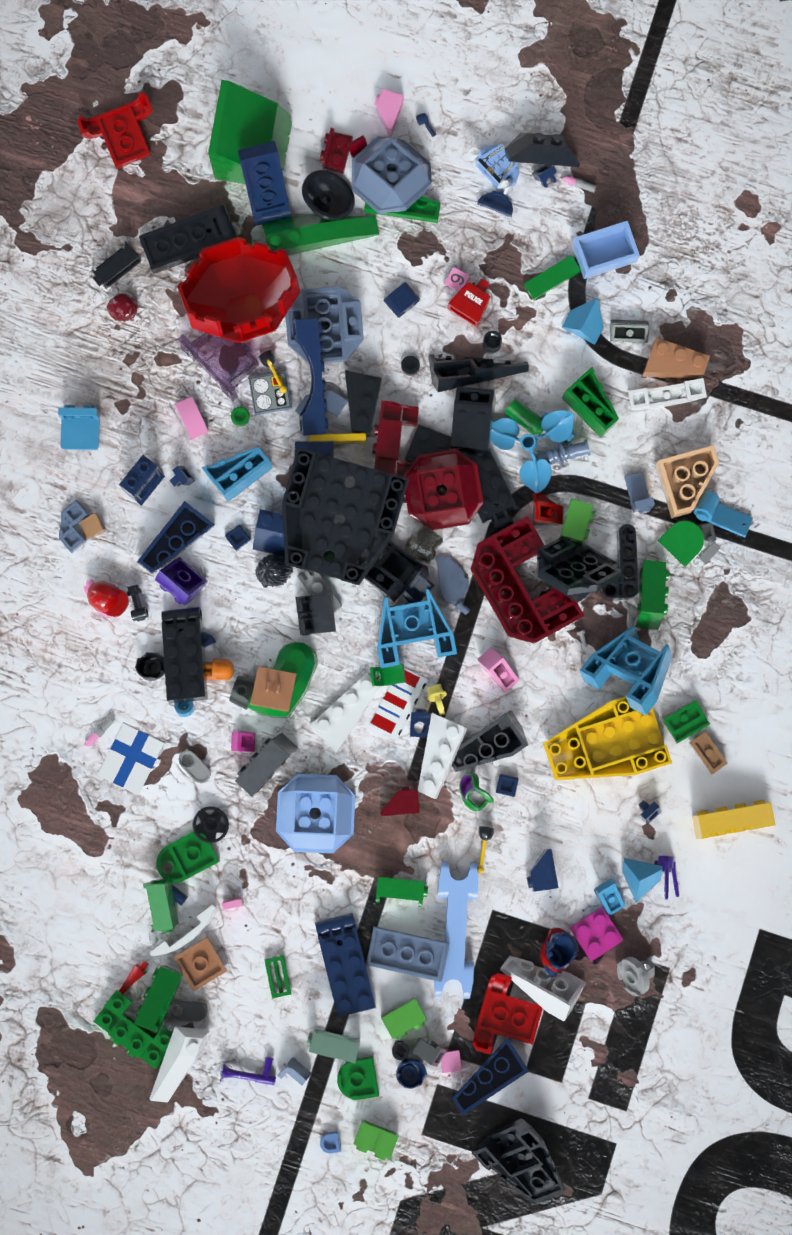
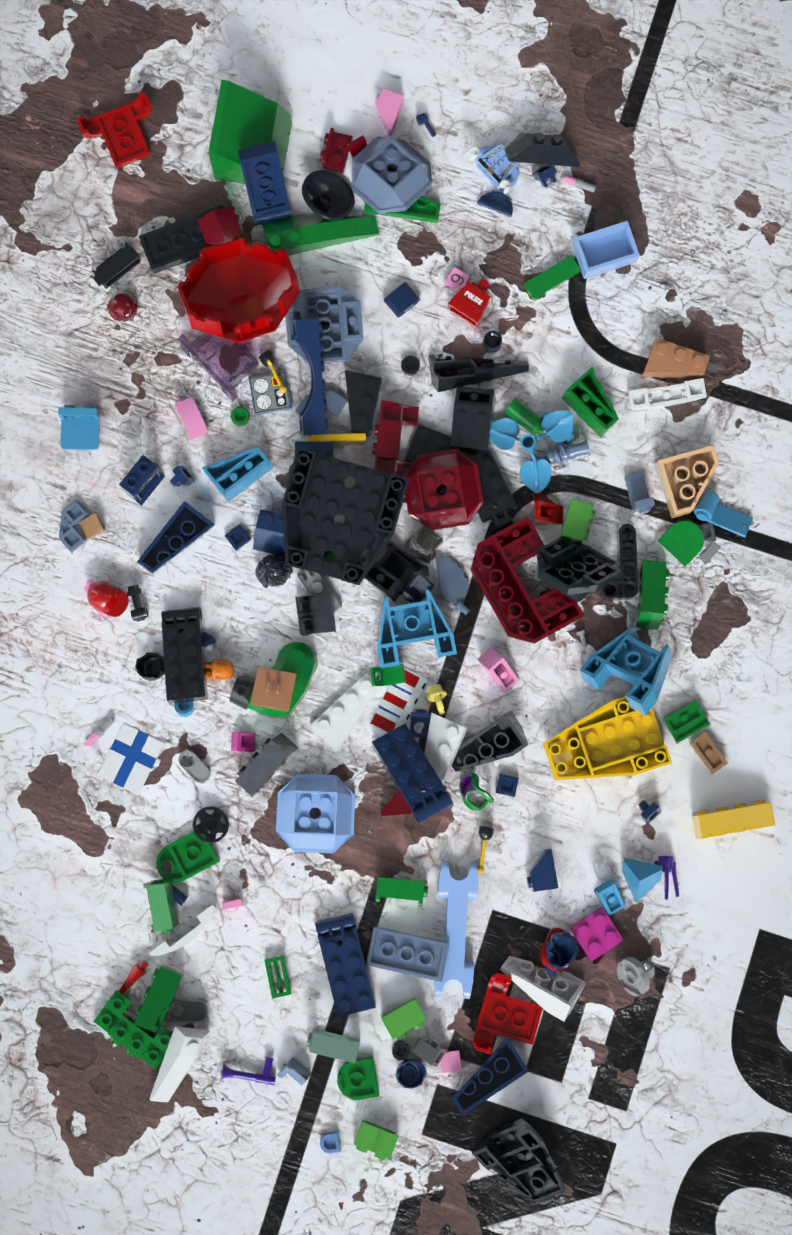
(180, 581): dark purple brick -> none
(200, 964): nougat plate -> none
(220, 226): none -> dark red slope
(412, 773): none -> dark blue hinge
(585, 321): dark azure slope -> none
(629, 331): pearl dark grey slope -> none

